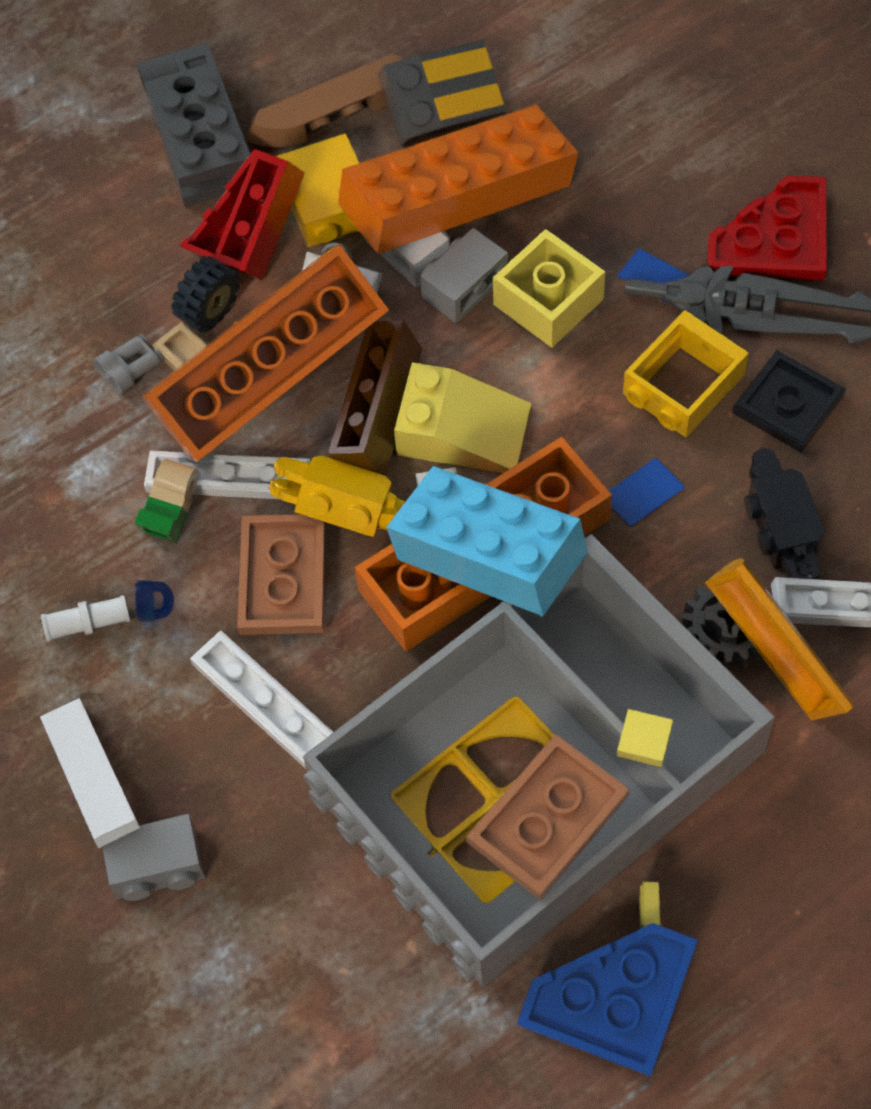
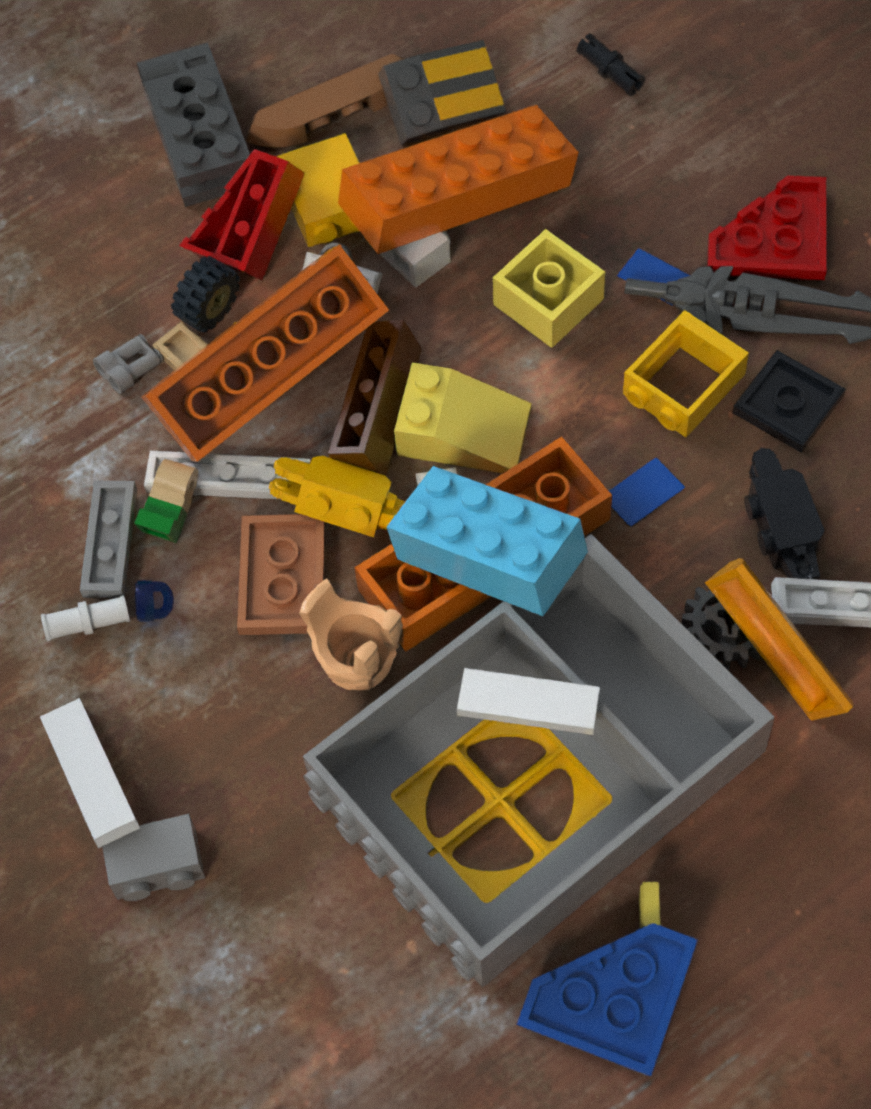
(108, 539): none -> light grey plate
(260, 696): white tile -> none
(351, 637): none -> light nougat hair
(462, 275): light grey brick -> none
(528, 701): none -> white tile
(547, 816): nougat plate -> none
(610, 64): none -> black pin
(644, 738): light yellow tile -> none

